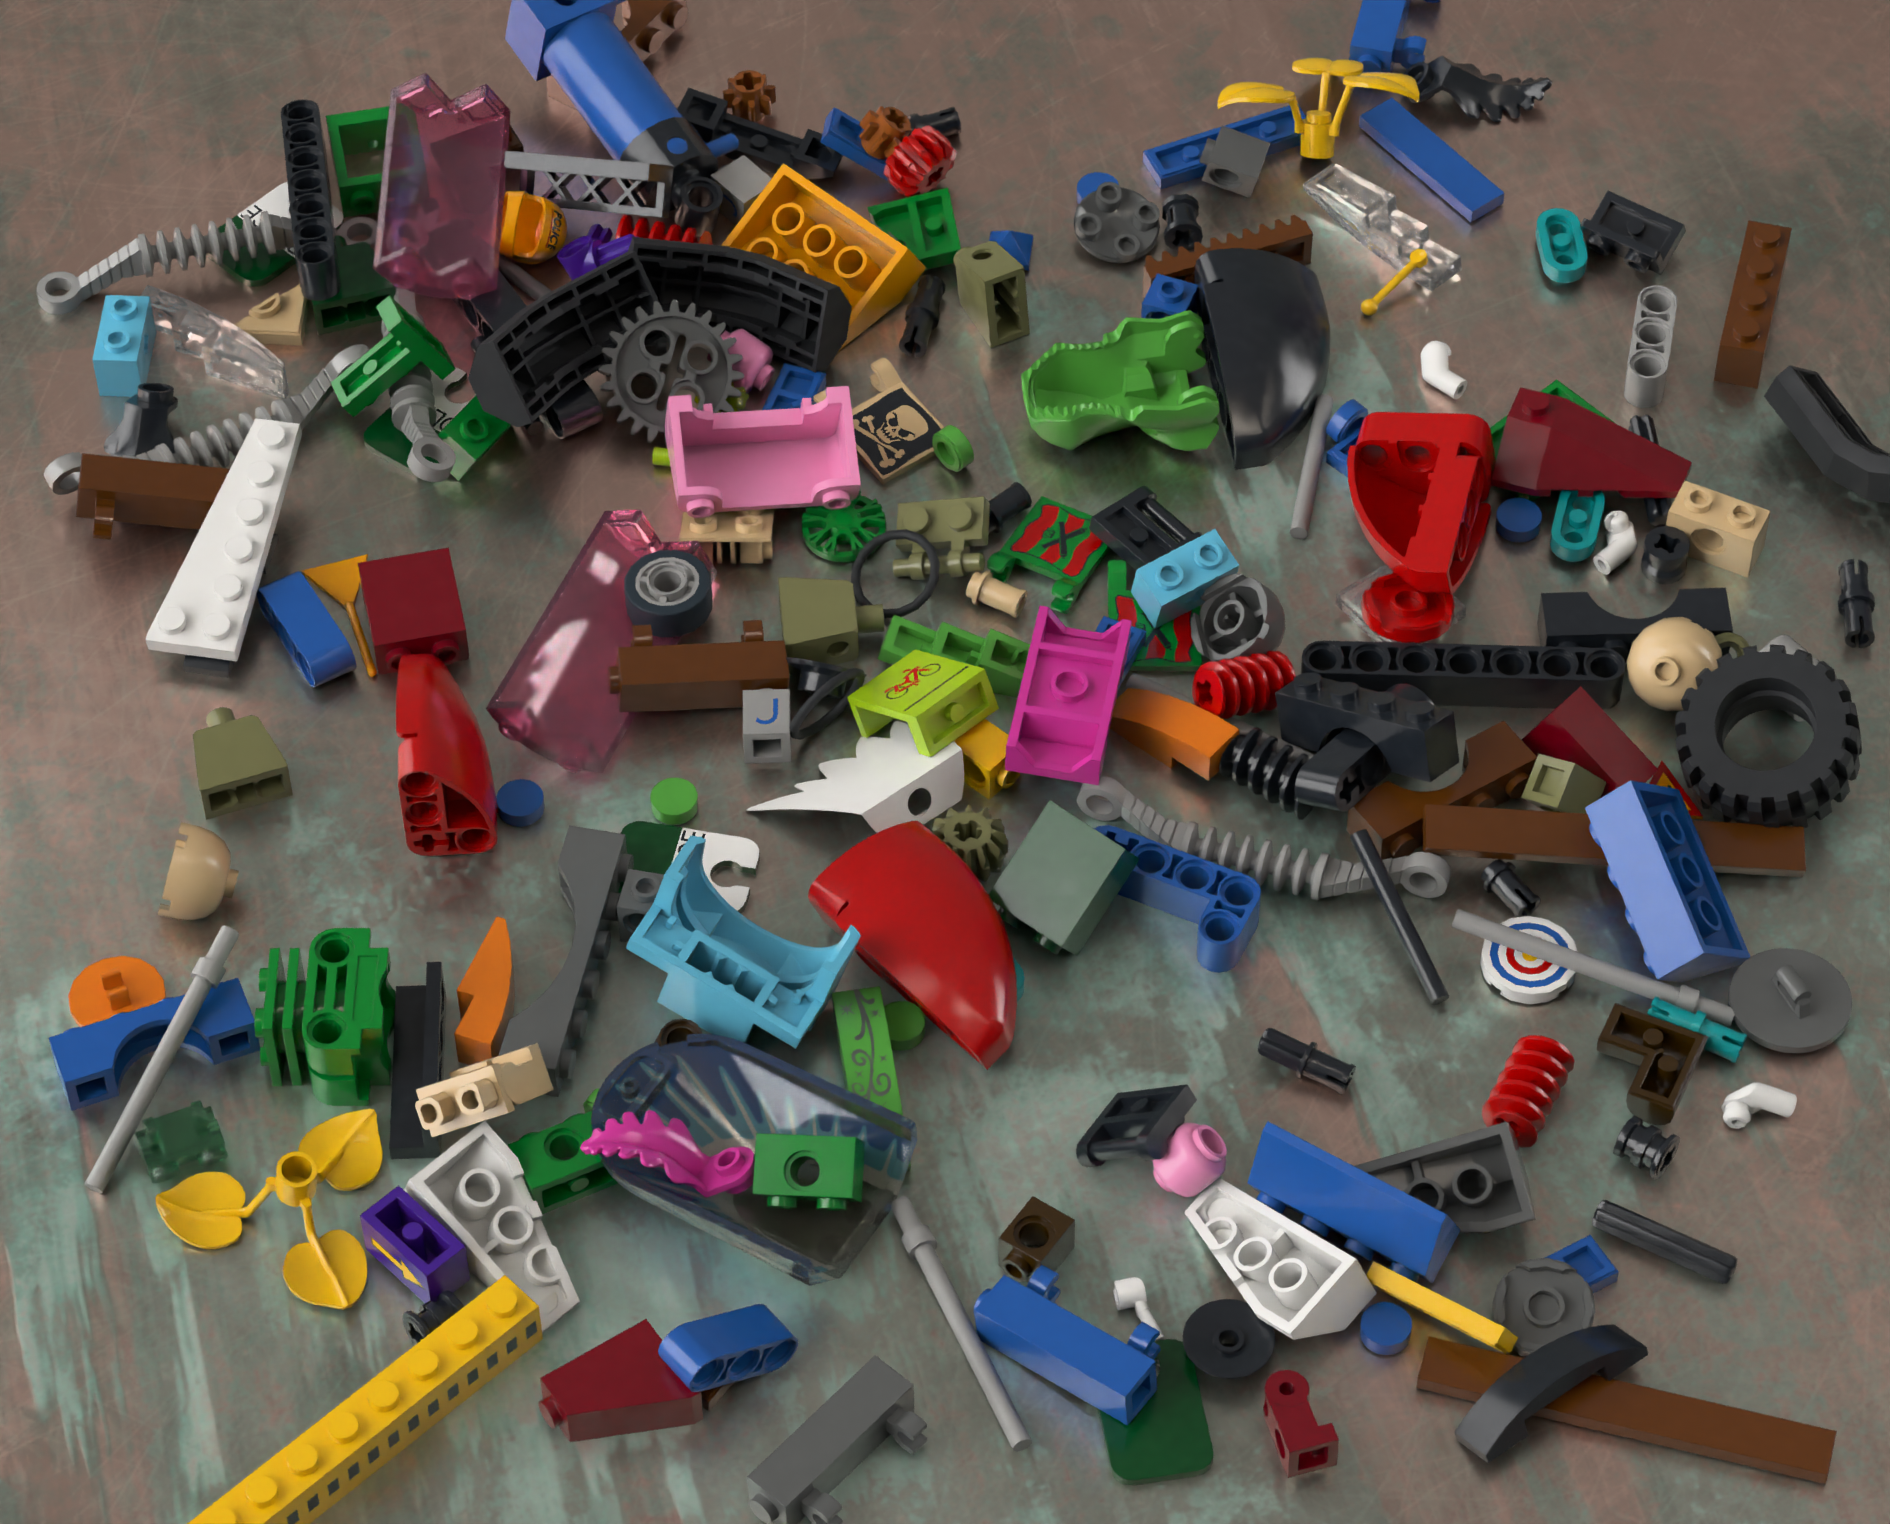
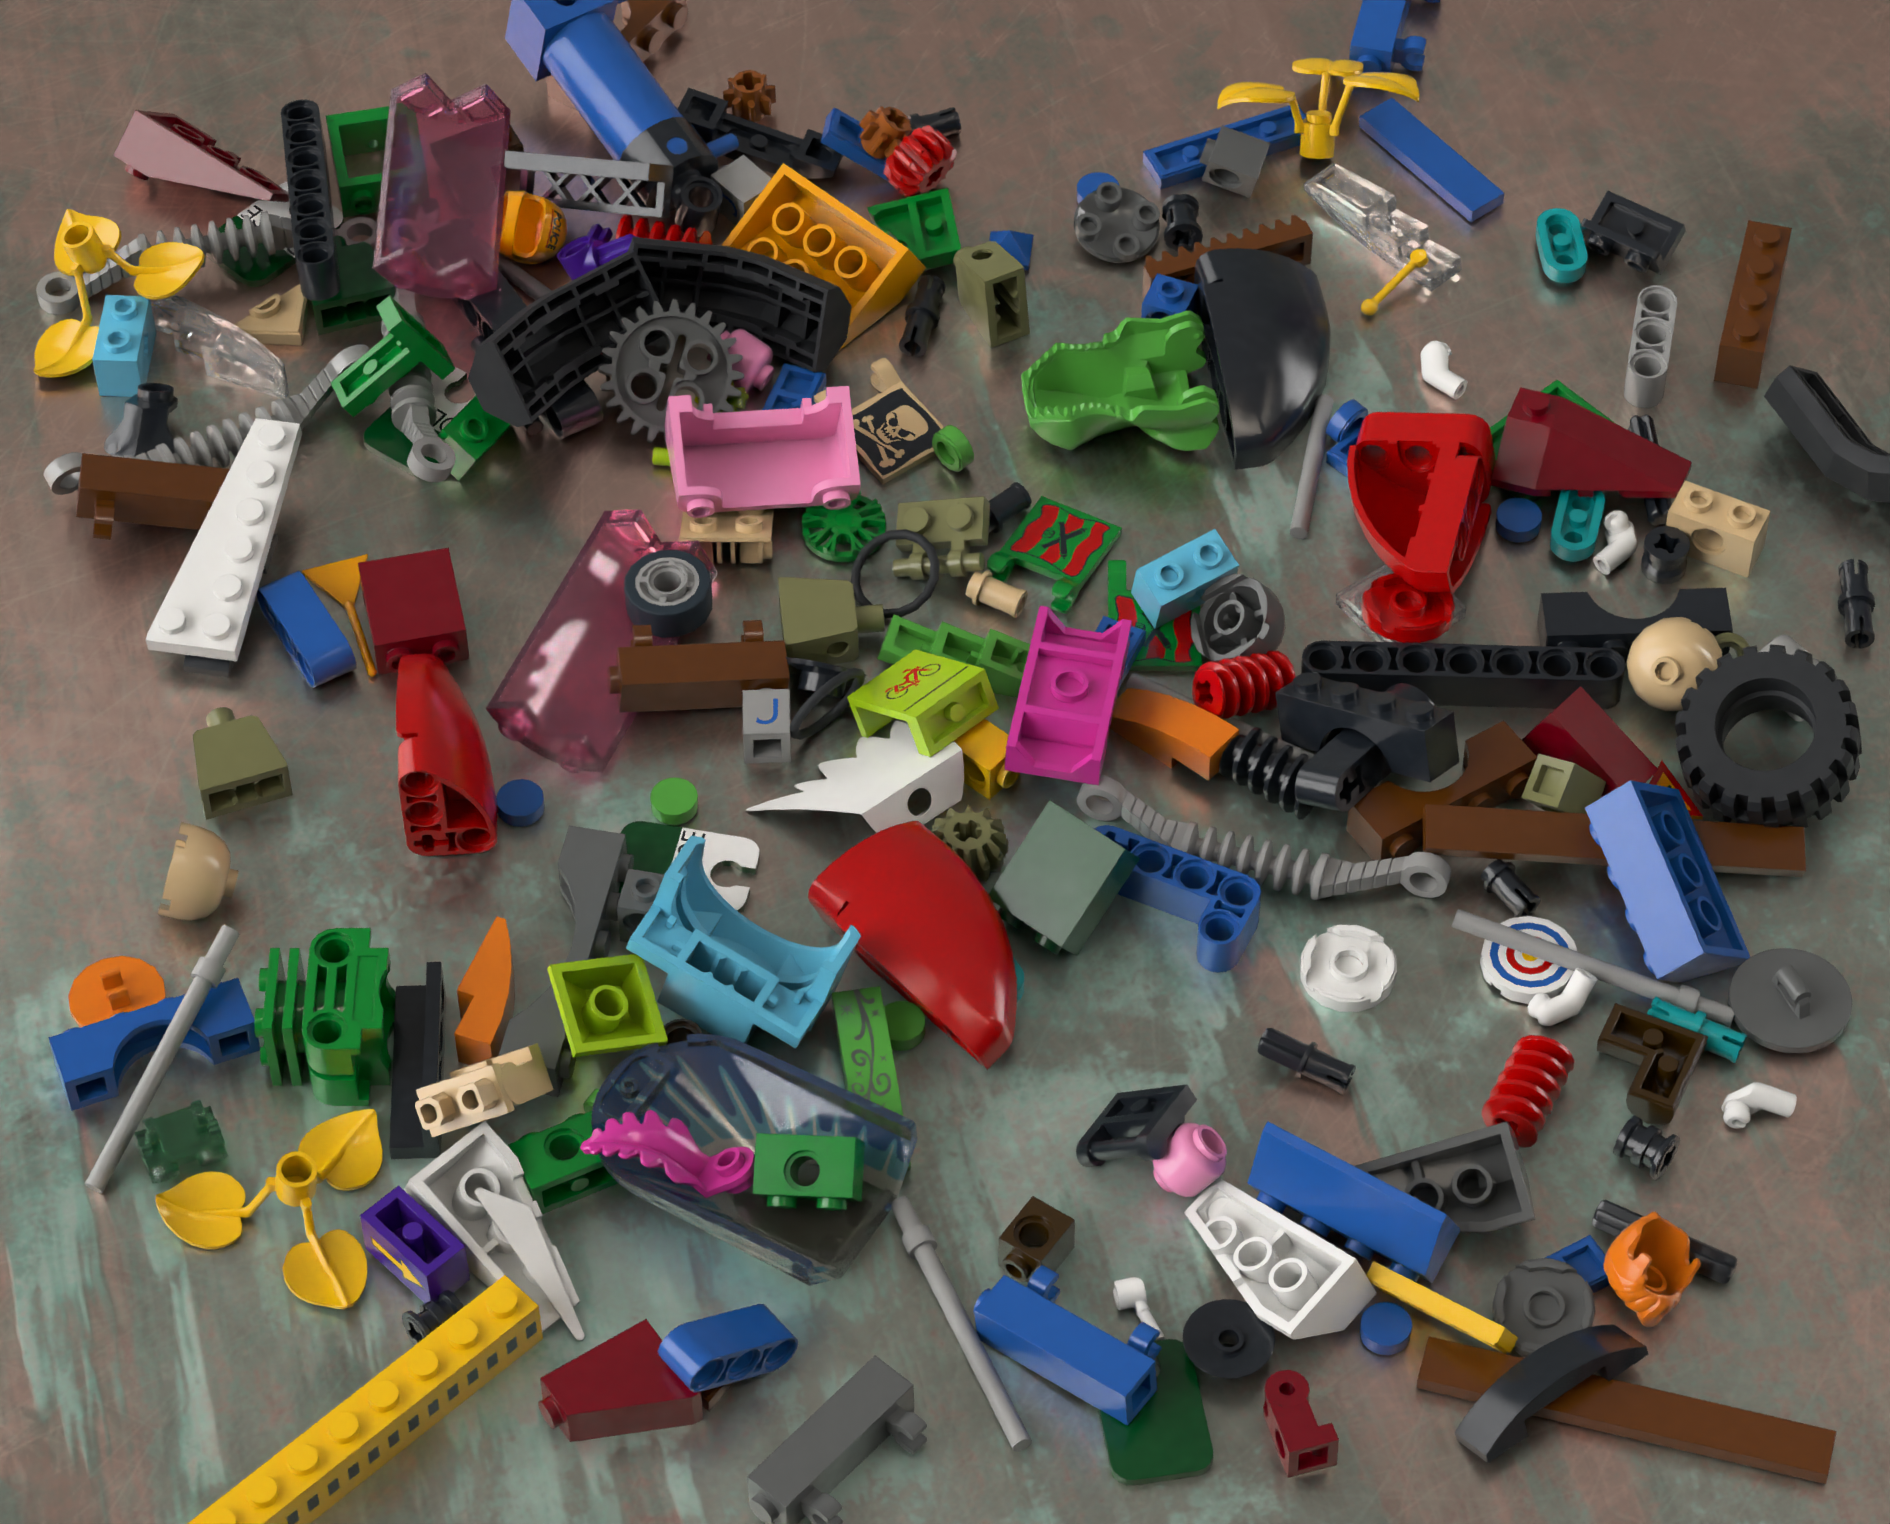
(84, 246): none -> yellow plant
(178, 152): none -> wedge
(525, 1237): none -> white sticker
(607, 1005): none -> lime slope
(1135, 535): black plate -> none
(1348, 968): none -> white tile
(1399, 917): black bar -> none
(1476, 91): black plant -> none
(1565, 1005): none -> white arm
(1650, 1267): none -> orange hair

